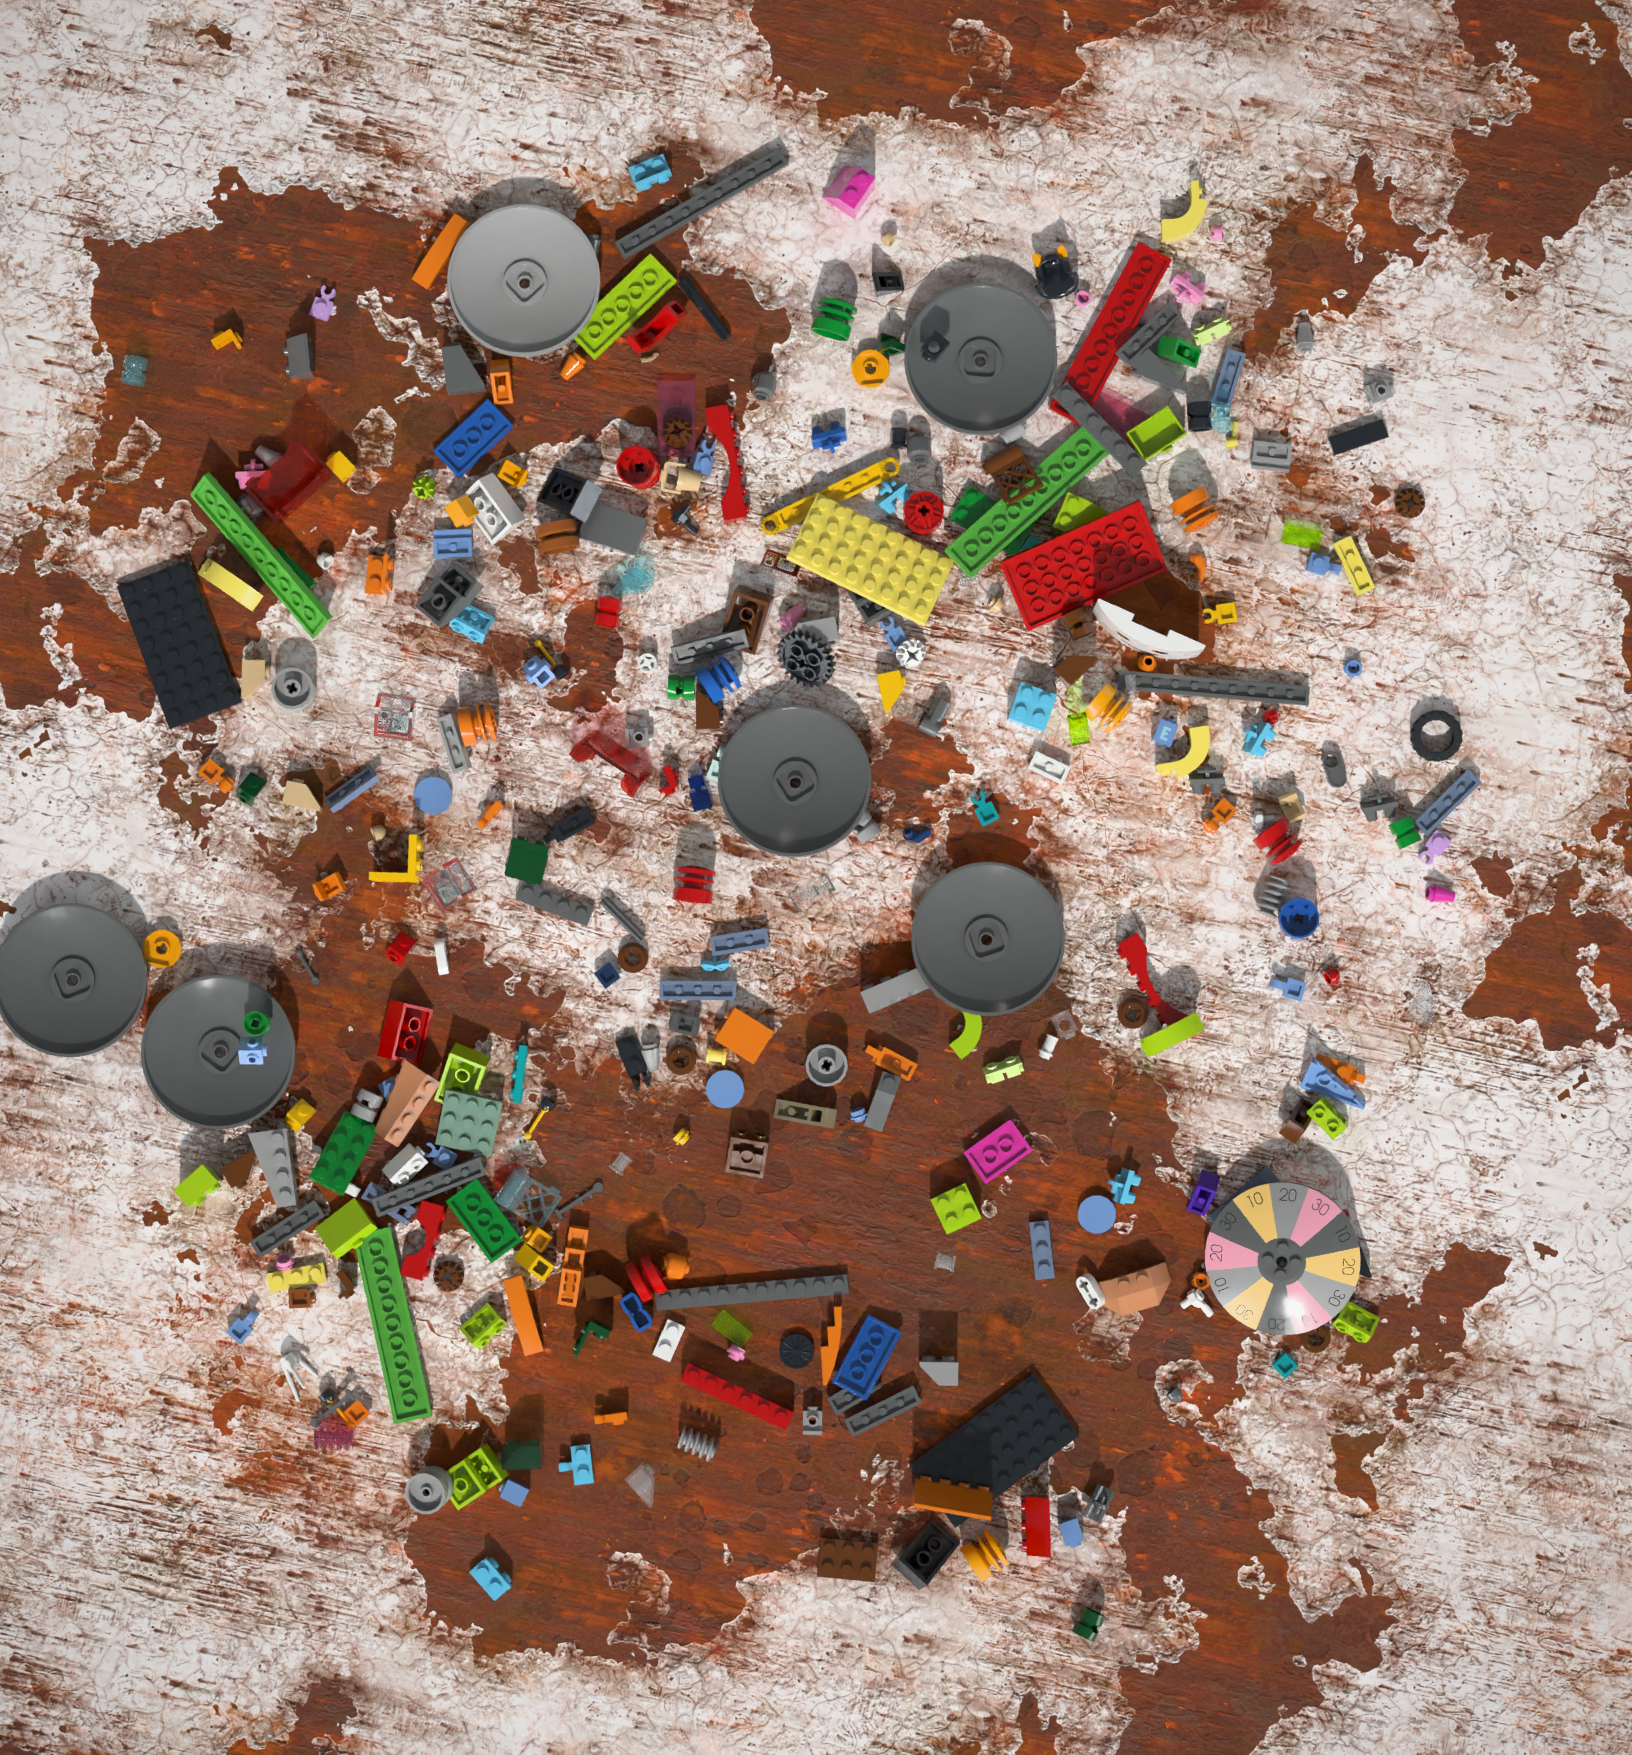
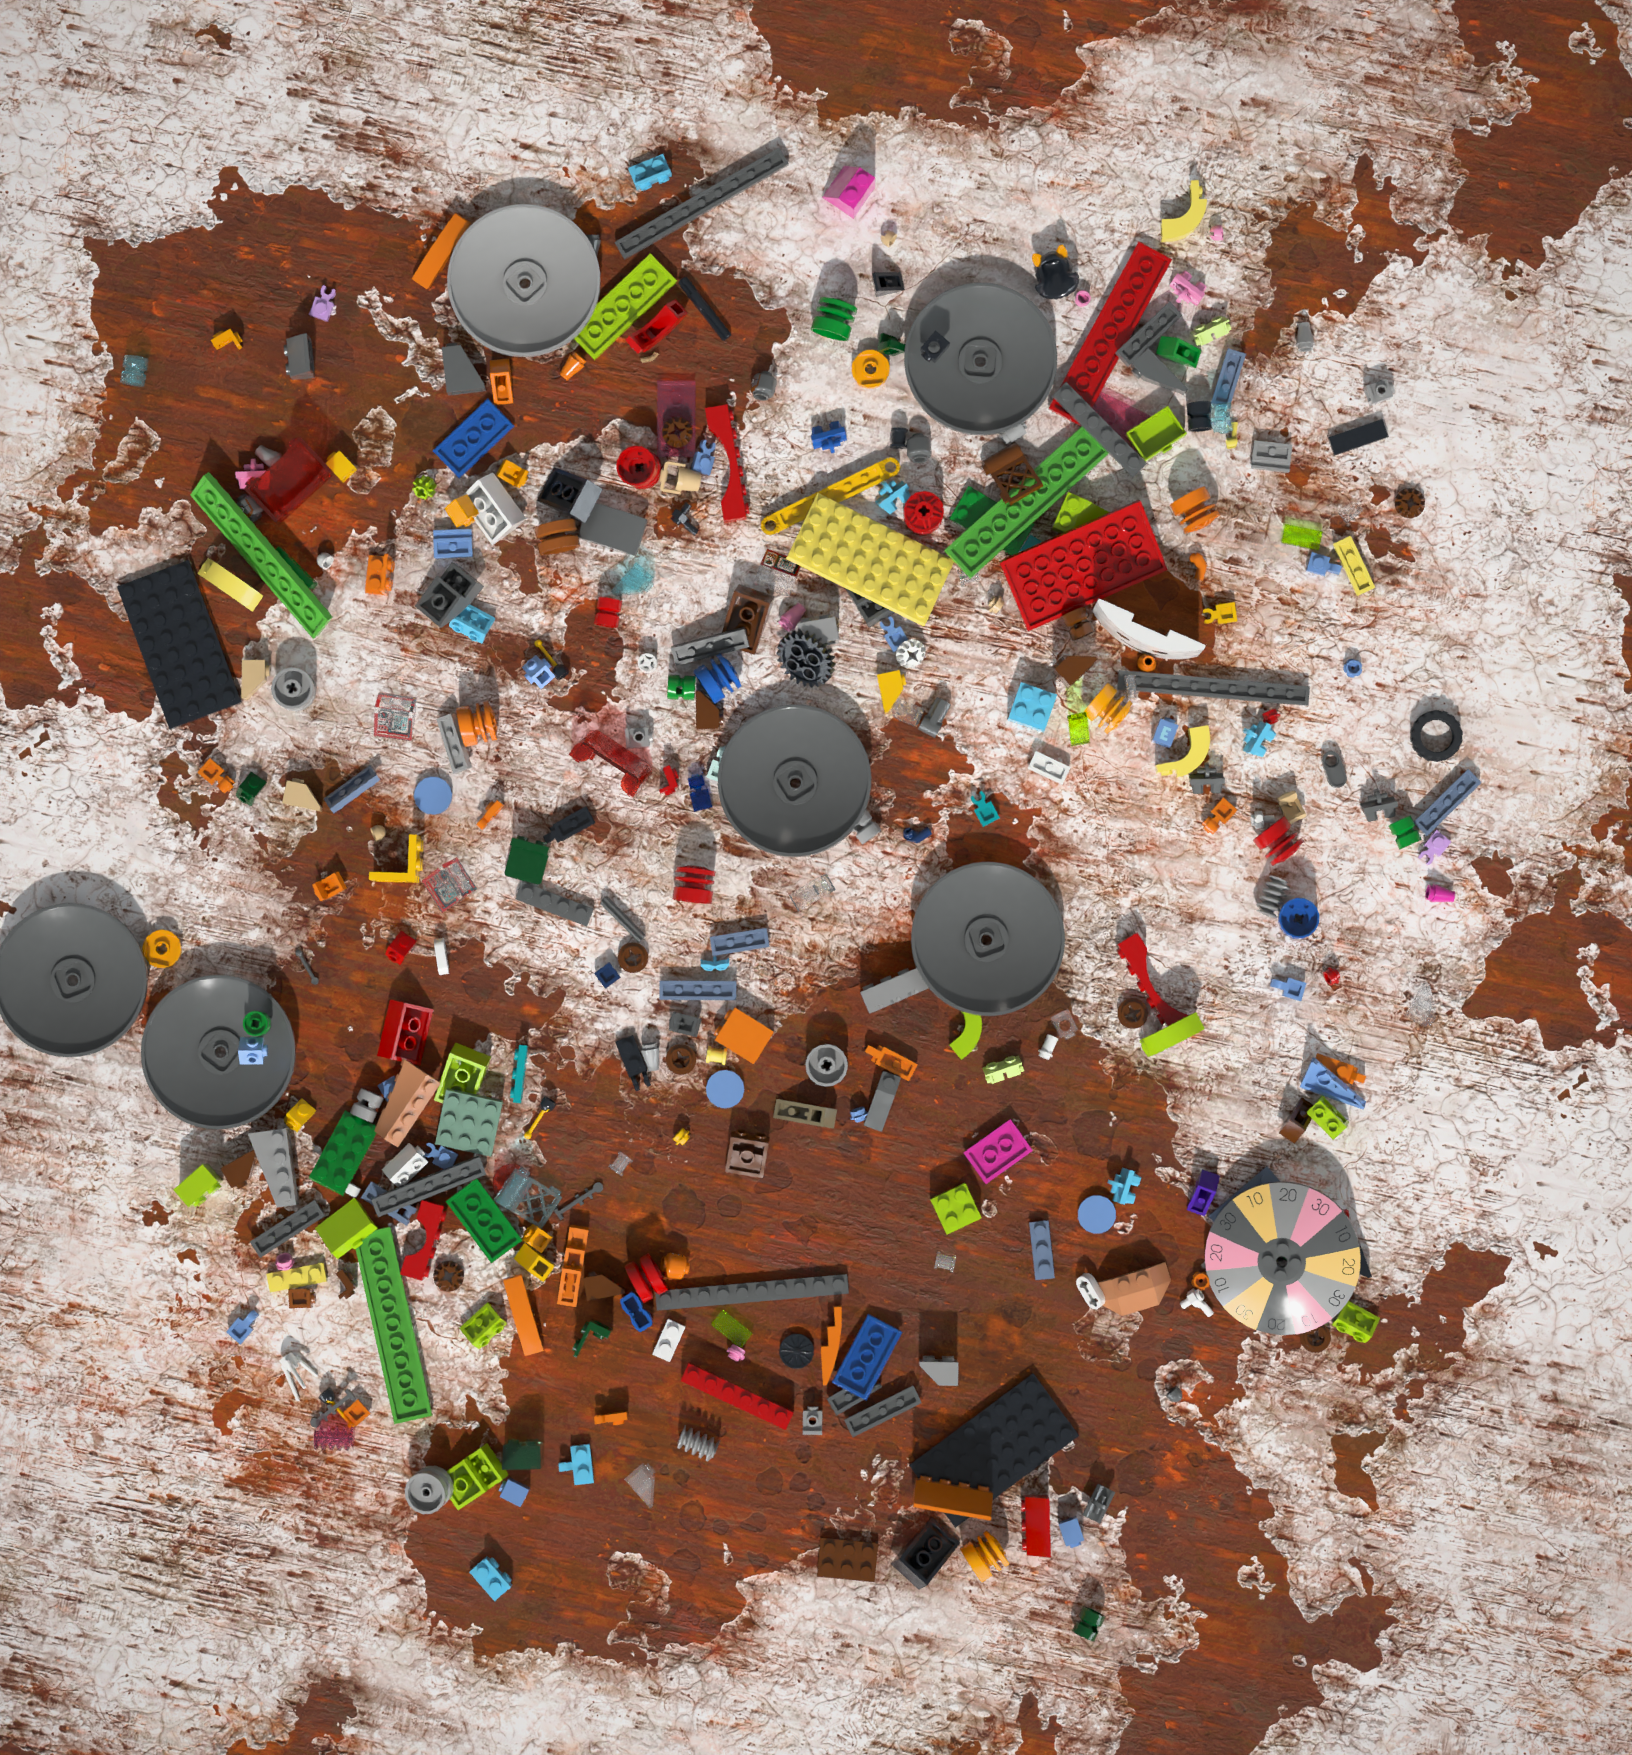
(1284, 1365): teal tile -> none

